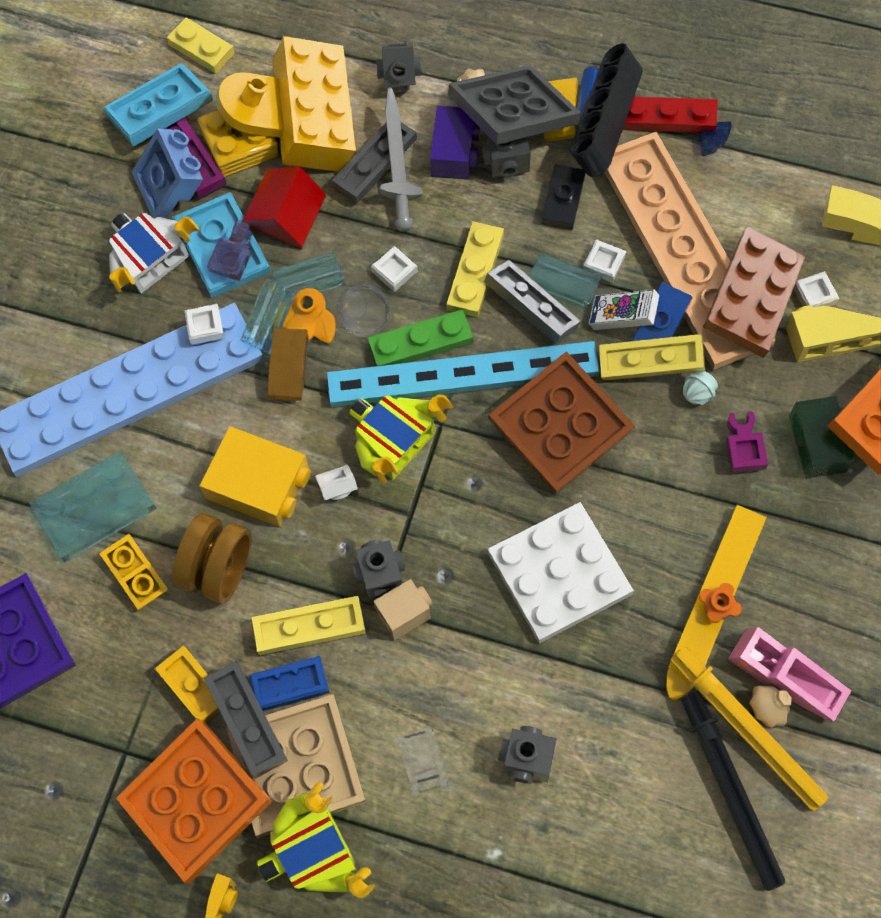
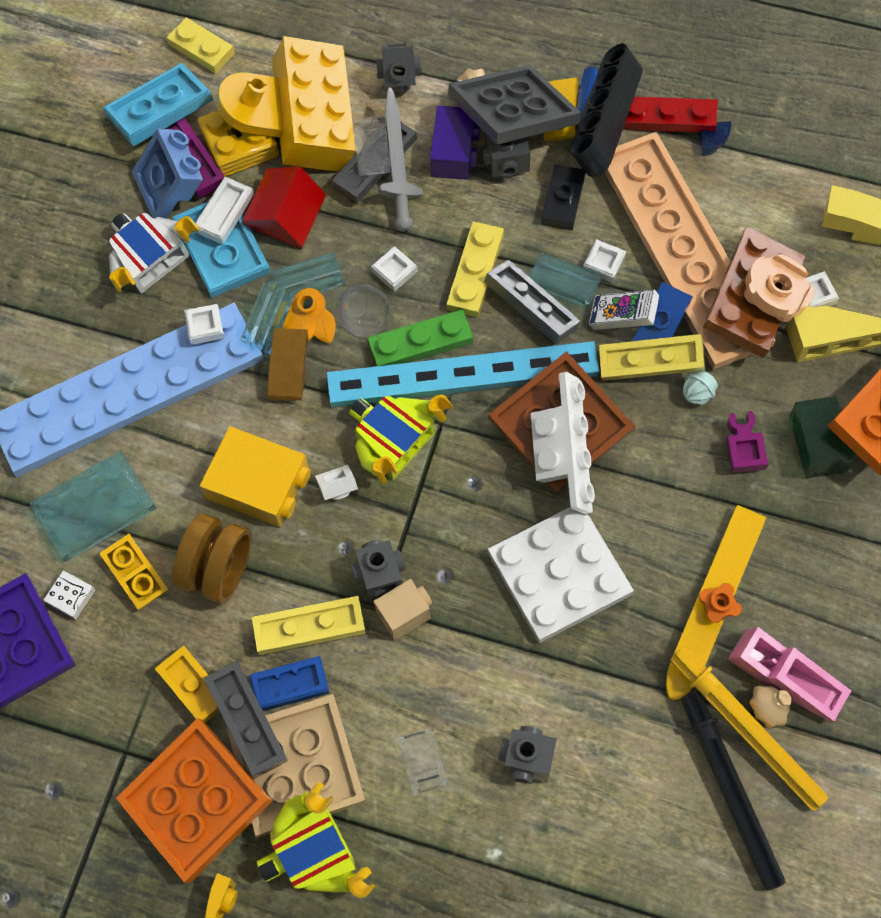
(69, 595): none -> white tile
(224, 210): none -> white tile
(232, 255): clear purple plate -> none
(371, 145): none -> clear slope
(562, 445): none -> white bracket
(763, 293): none -> light nougat plate

